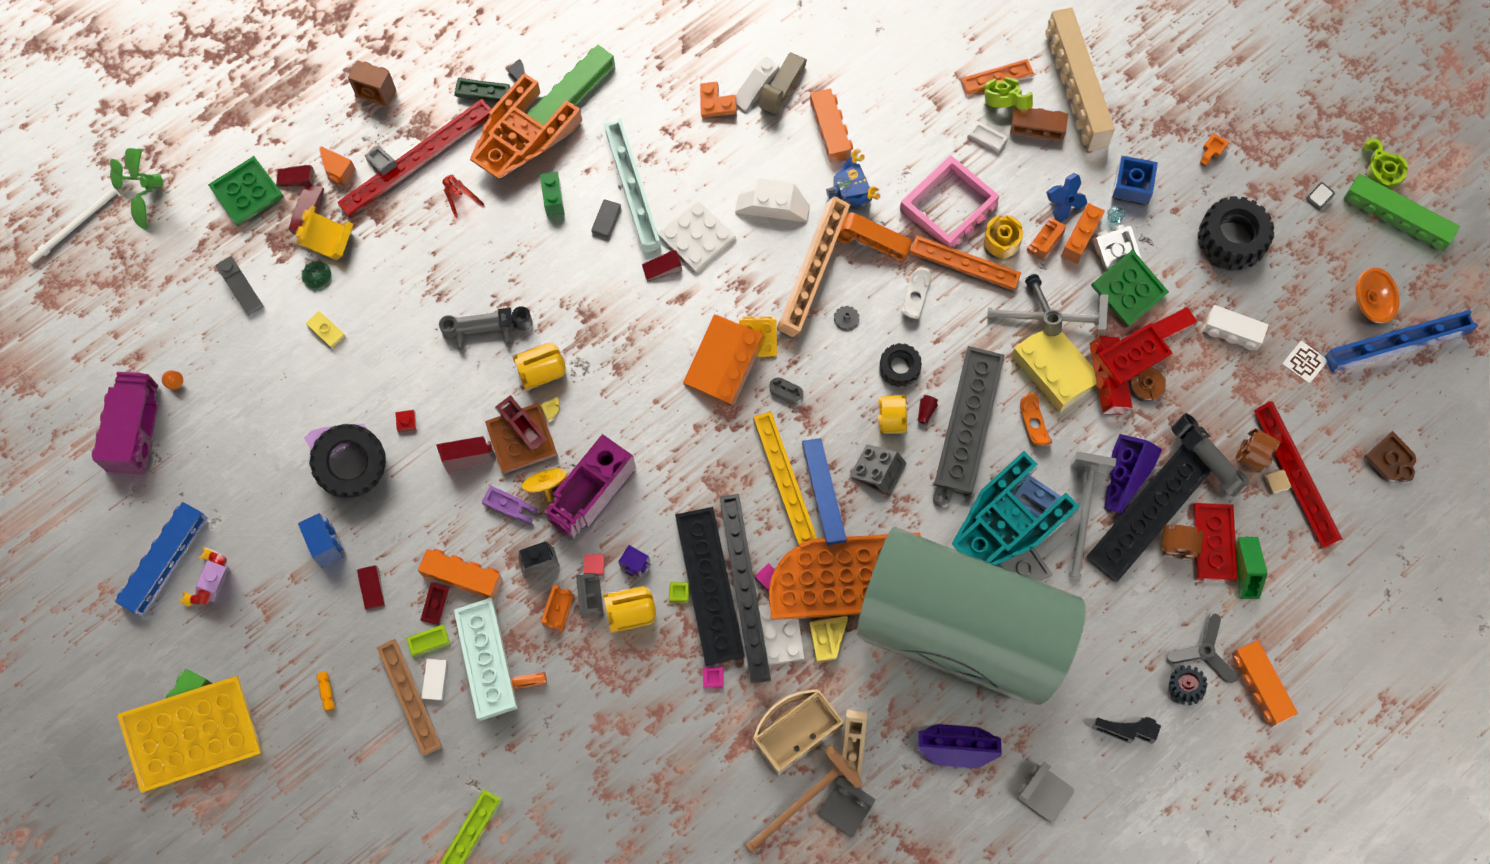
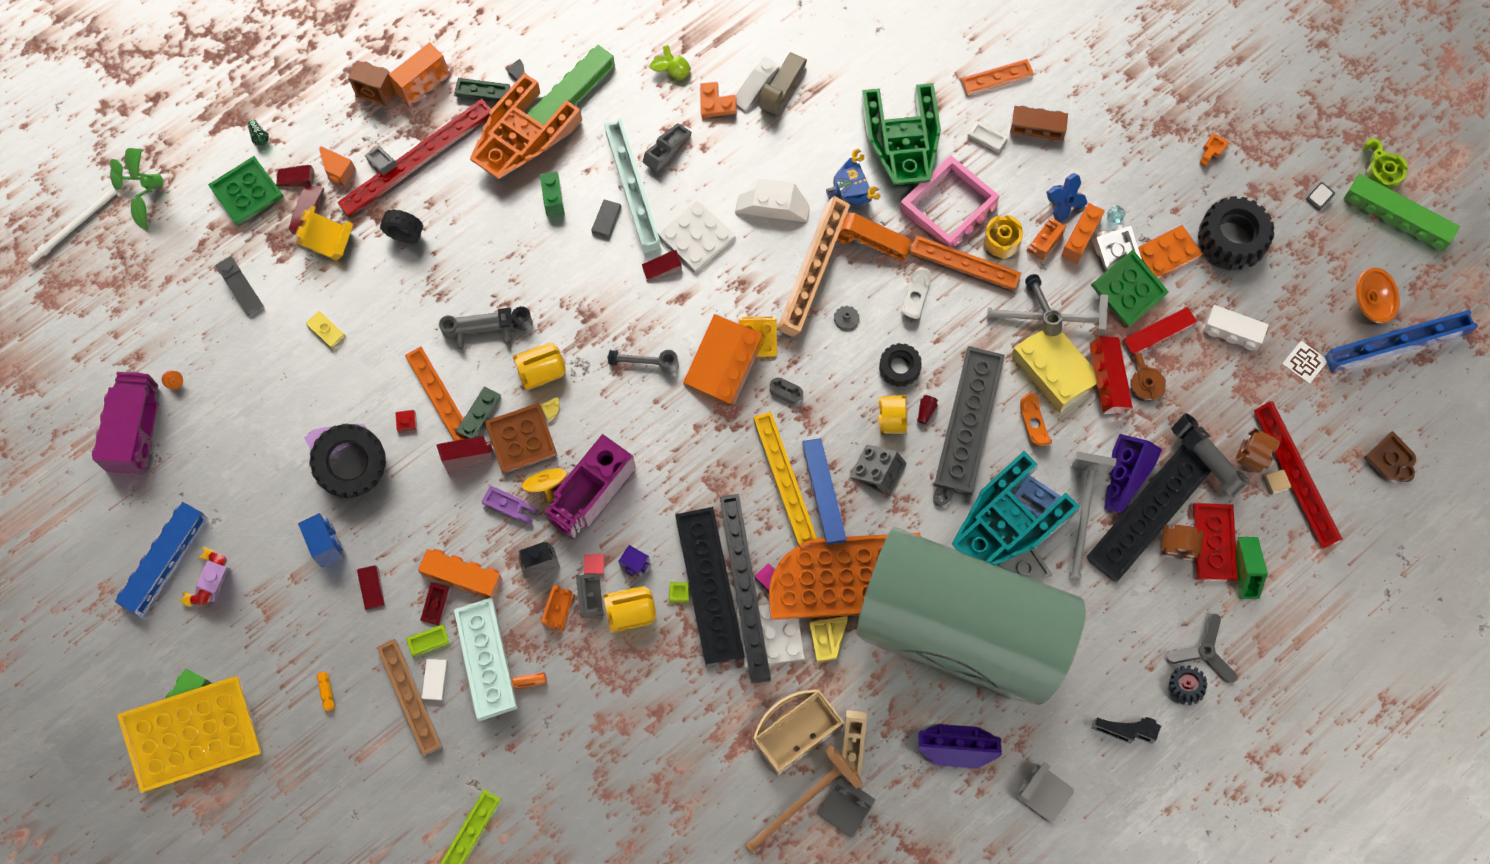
(257, 133): none -> clear green cone
(320, 279): clear green gear -> none
(401, 226): none -> black tyre
(419, 74): none -> orange brick
(435, 390): none -> orange tile
(453, 186): clear red plant -> none
(478, 413): none -> dark green plate
(520, 423): dark red slope -> none
(614, 357): none -> dark grey piece
(666, 146): none -> dark grey slope
(676, 67): none -> lime piece
(713, 677): dark pink tile -> none
(830, 125): orange brick -> none
(908, 143): none -> green wedge
(1006, 94): lime piece -> none
(1079, 79): tan brick -> none
(1133, 355): red tile -> none
(1134, 179): blue brick -> none
(1169, 251): none -> orange plate
(1264, 683): orange brick -> none

